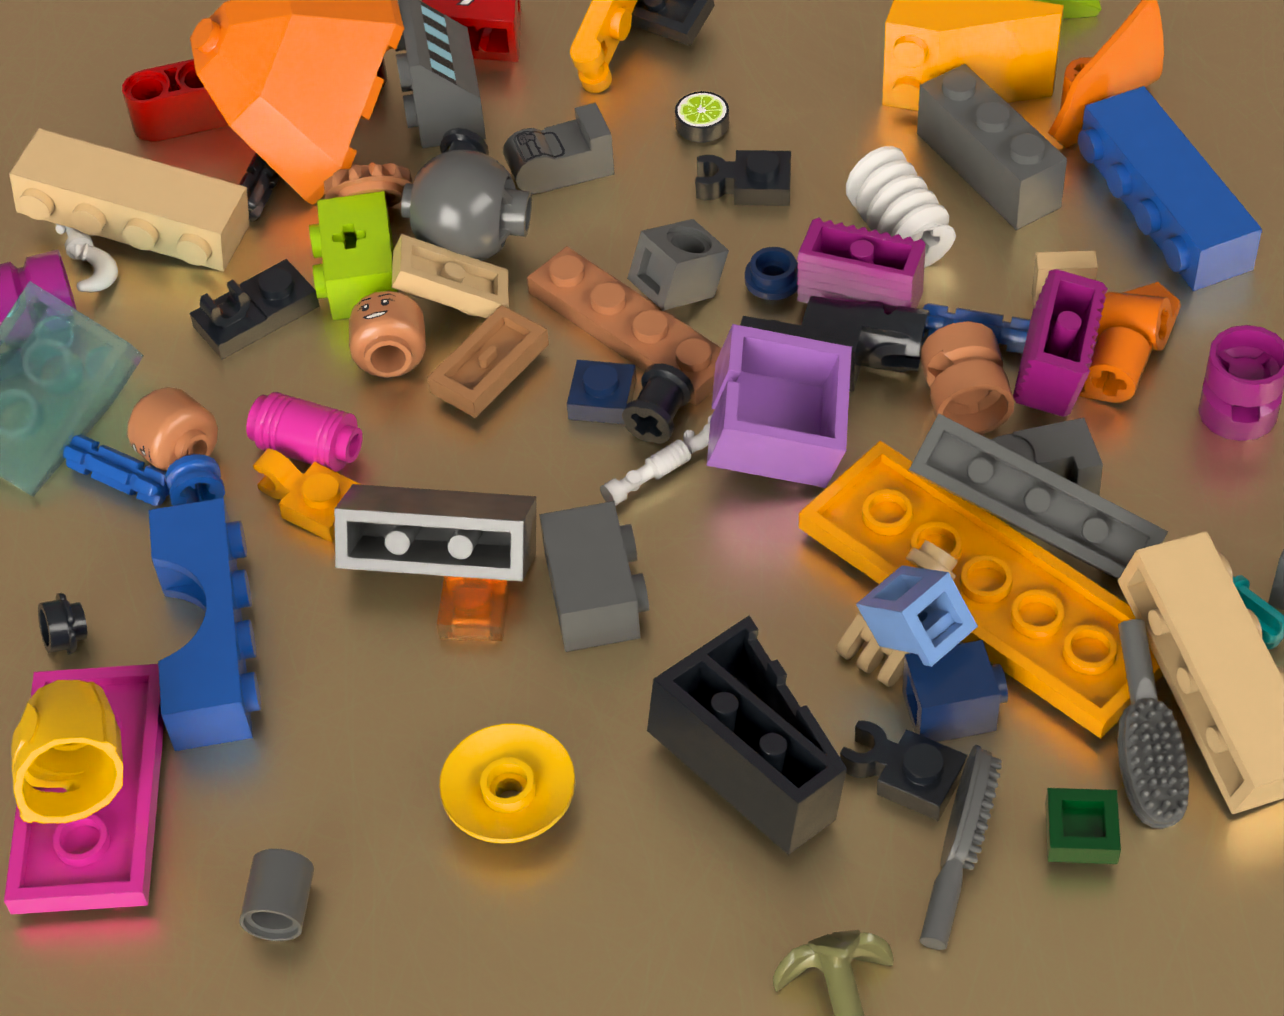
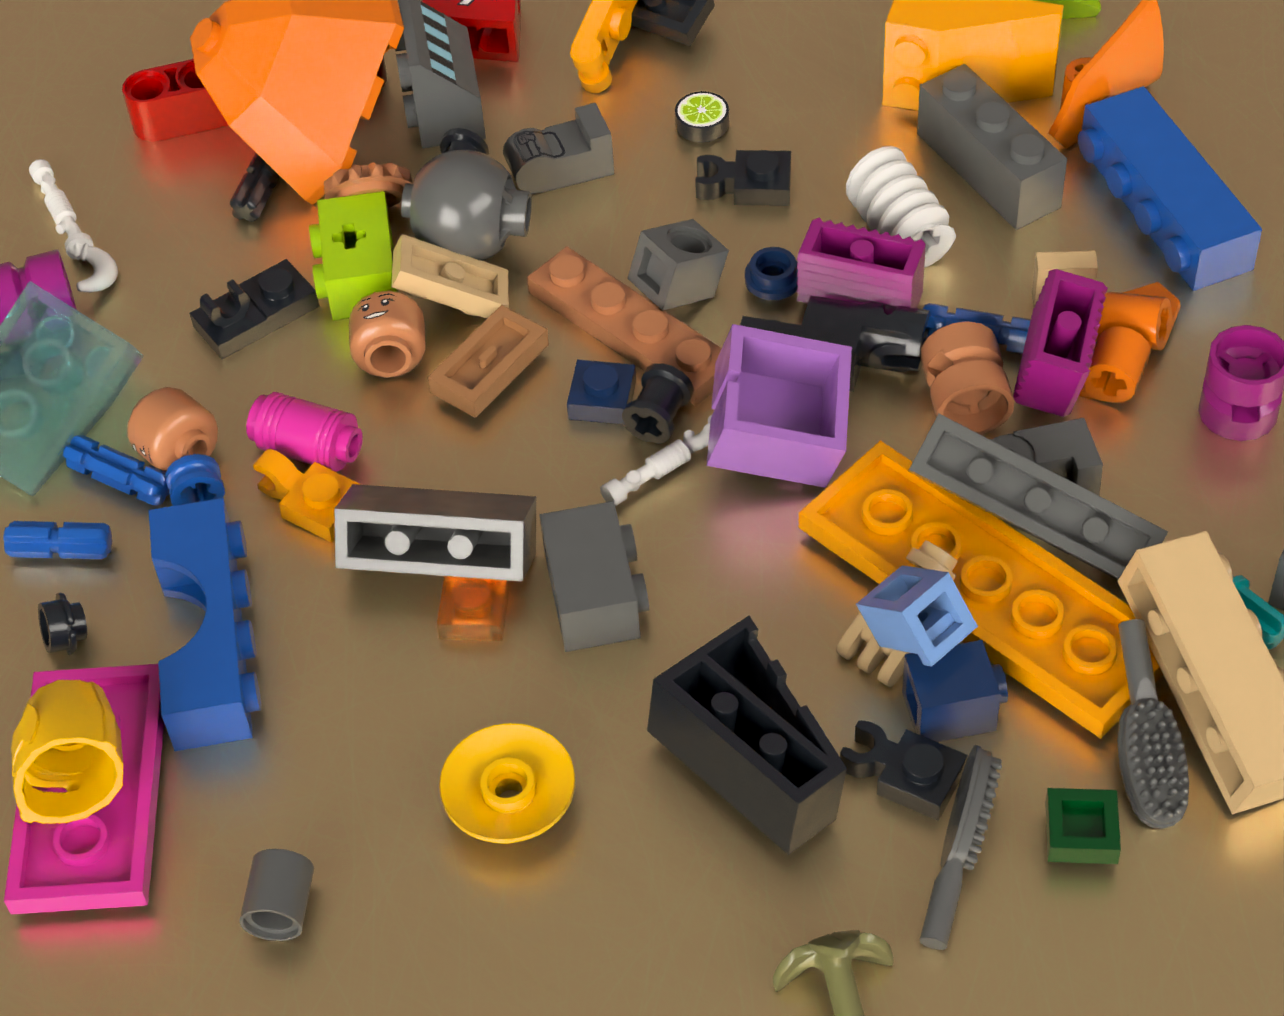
(71, 541): none -> blue piece
(130, 199): tan brick -> none

